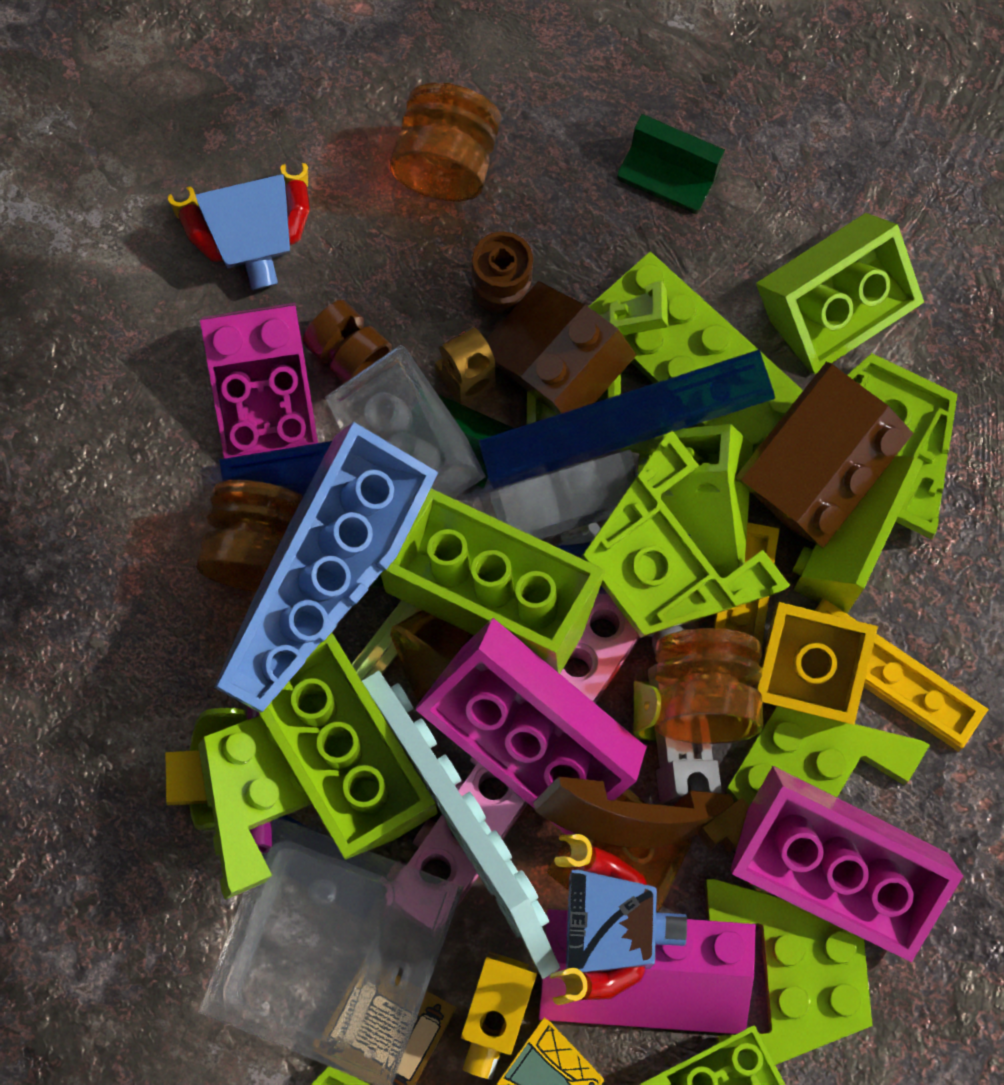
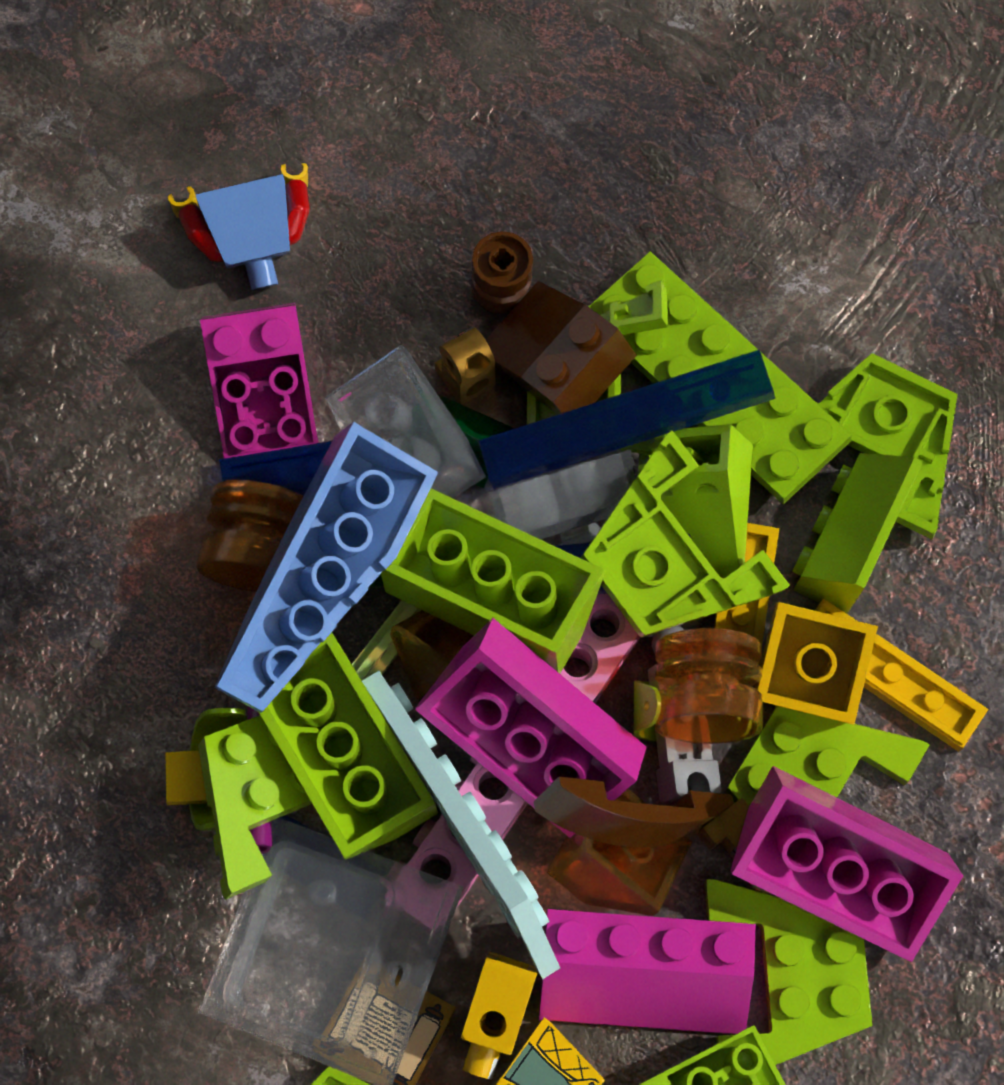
(341, 339): reddish brown wheel -> none
(445, 142): clear orange wheel -> none
(610, 924): torso -> none
(671, 164): dark green panel -> none
(824, 455): reddish brown slope -> none
(841, 291): lime slope -> none

